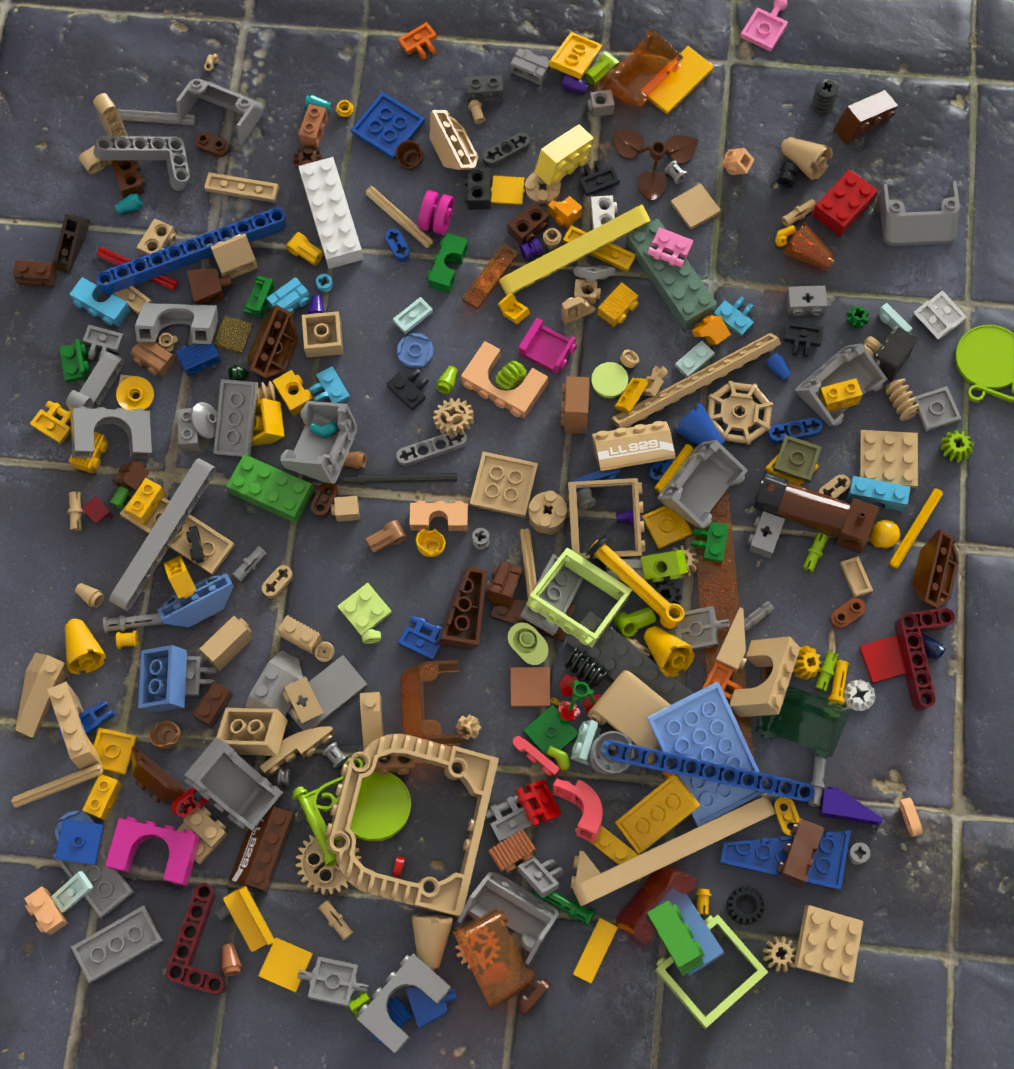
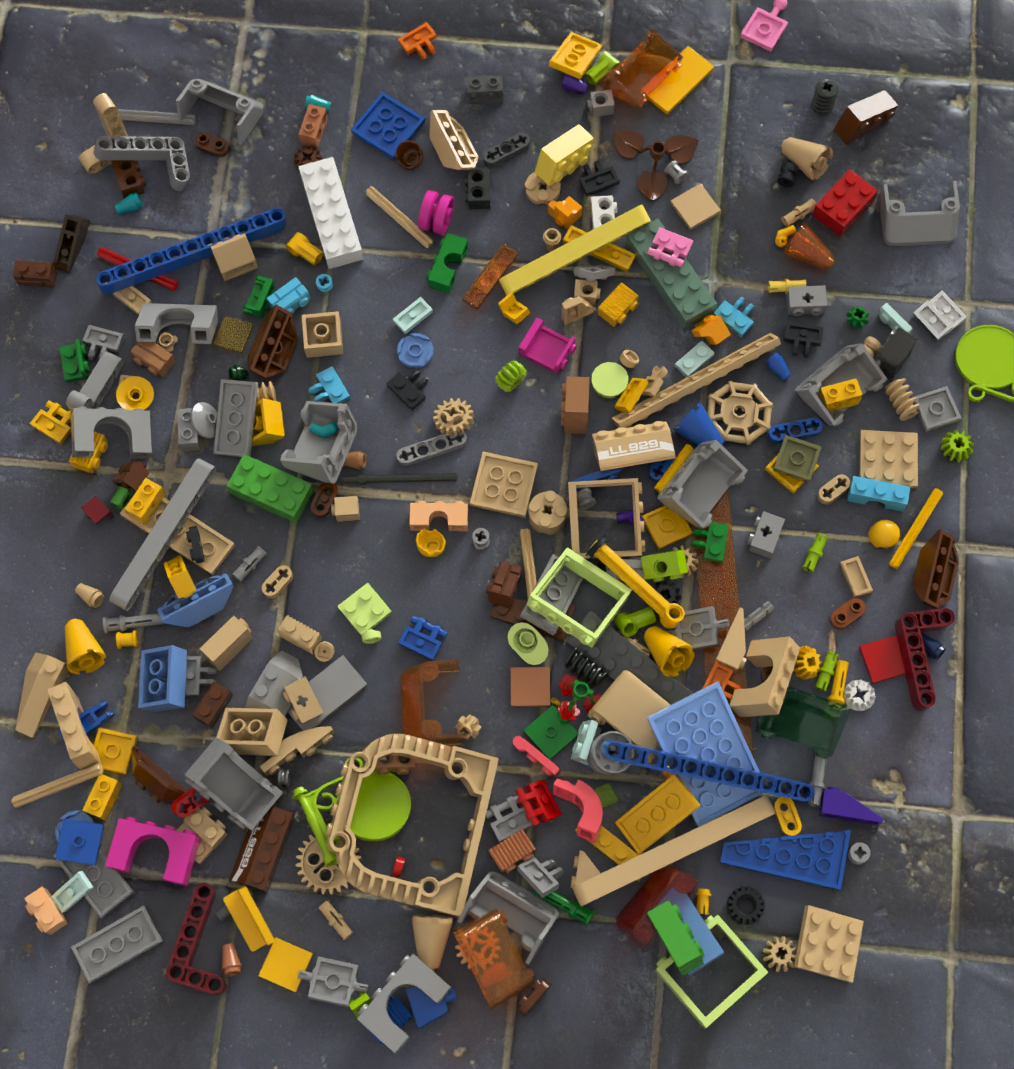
(75, 511): tan pin -> none
(111, 311): medium azure arch -> none
(153, 239): tan brick -> none
(165, 735): medium nougat hair -> none
(198, 357): blue brick -> none
(207, 285): reddish brown torso -> none
(210, 61): tan arm -> none
(241, 187): tan plate -> none
(285, 385): yellow brick -> none
(316, 305): dark purple cone -> none
(335, 755): light grey bush -> none
(344, 104): yellow plate -> none
(371, 717): tan slope -> none
(390, 535): medium nougat piece -> none
(401, 243): blue beam -> none
(446, 382): lime cone -> none
(464, 616): reddish brown wedge -> none
(475, 108): tan pin -> none
(507, 190): yellow piece -> none
(517, 401): light nougat arch -> none
(525, 222): reddish brown brick -> none
(530, 66): light grey brick -> none
(531, 249): dark purple wheel -> none
(561, 758): lime arm -> none
(595, 950): yellow tile -> none
(606, 795): none -> clear neon green tile
(737, 161): light nougat brick -> none
(782, 286): none -> light yellow pin
(800, 853): reddish brown wedge -> none
(817, 511): reddish brown piece -> none
(910, 817): light nougat beam -> none

